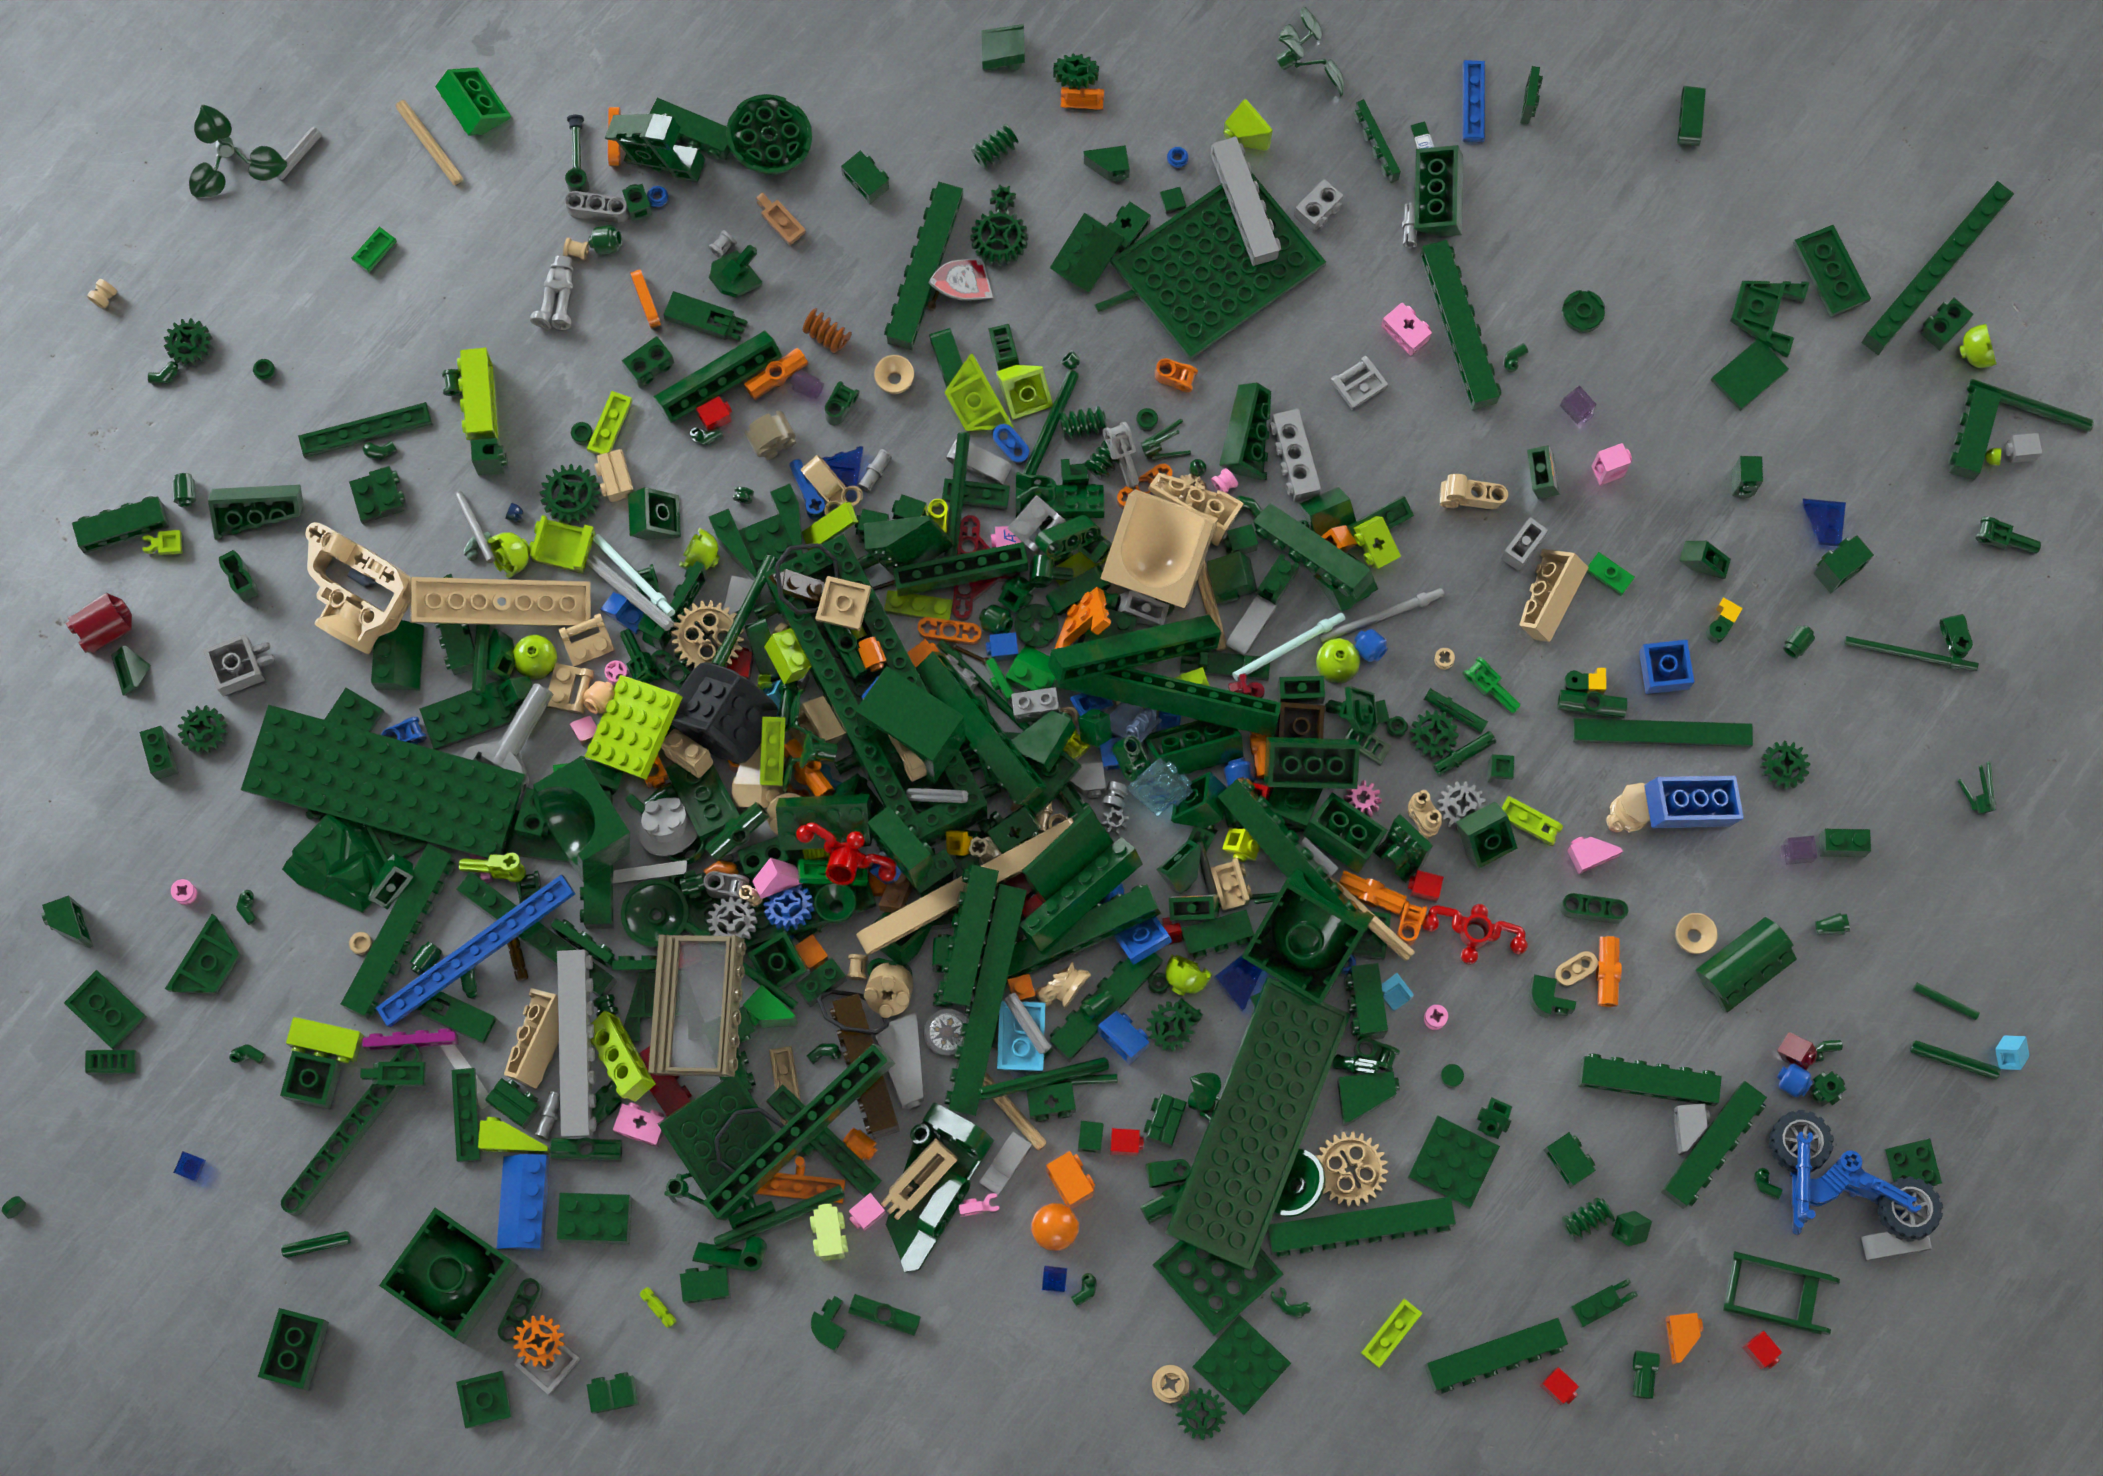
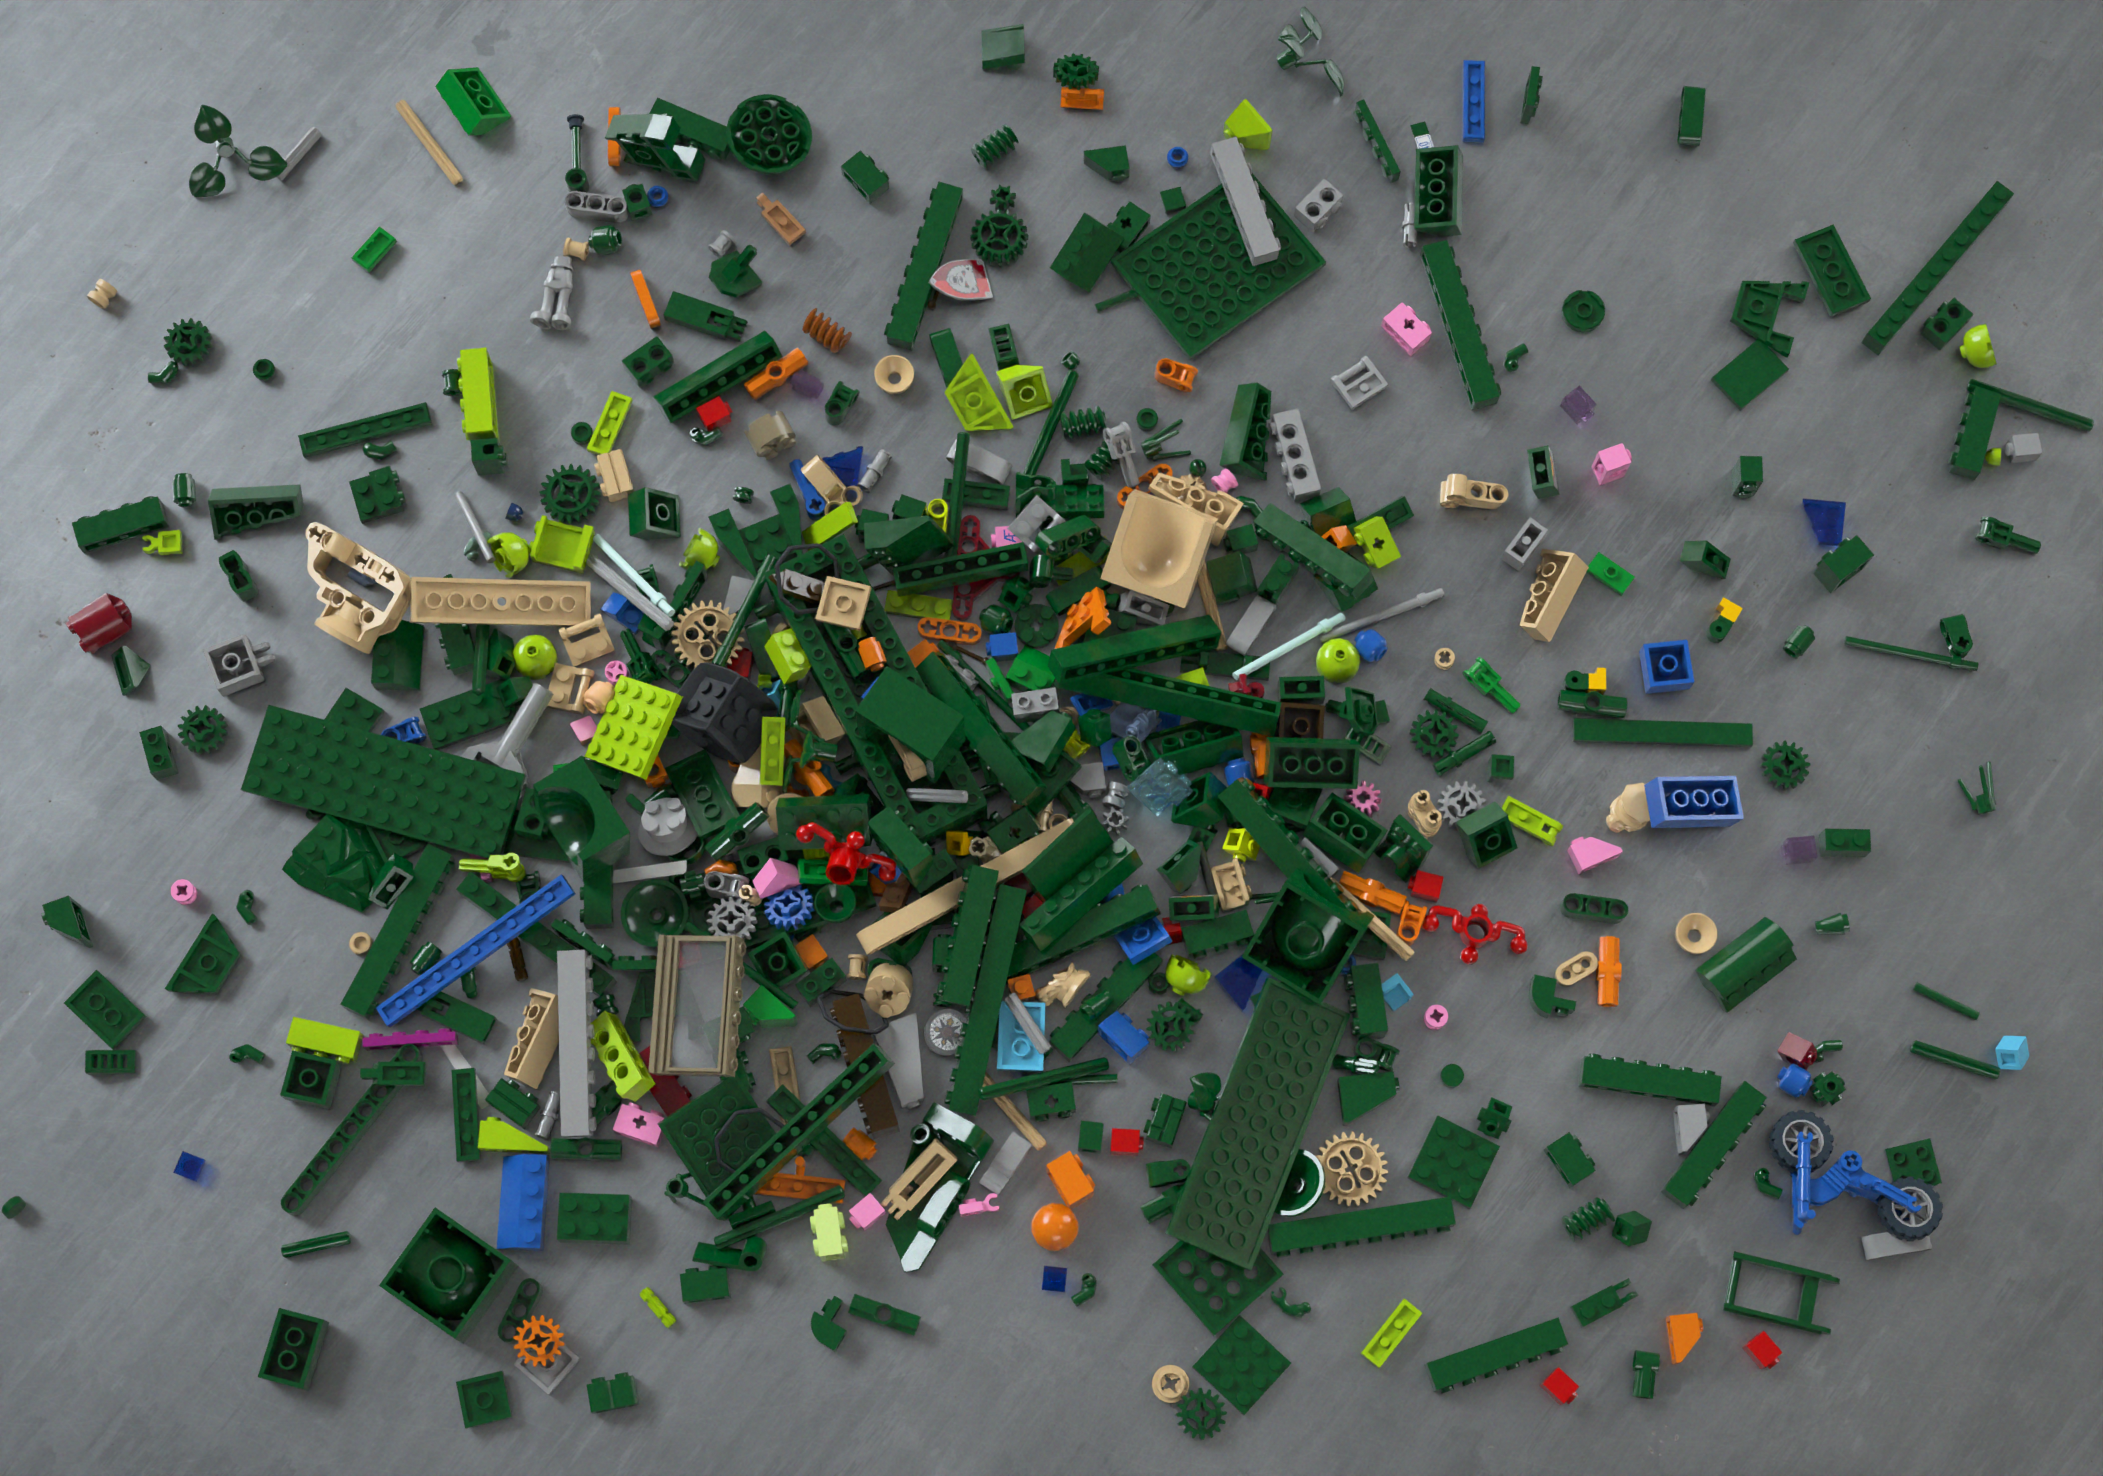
(687, 753): tan brick -> none
(1012, 443): blue plate -> none
(1403, 726): dark green plate -> none

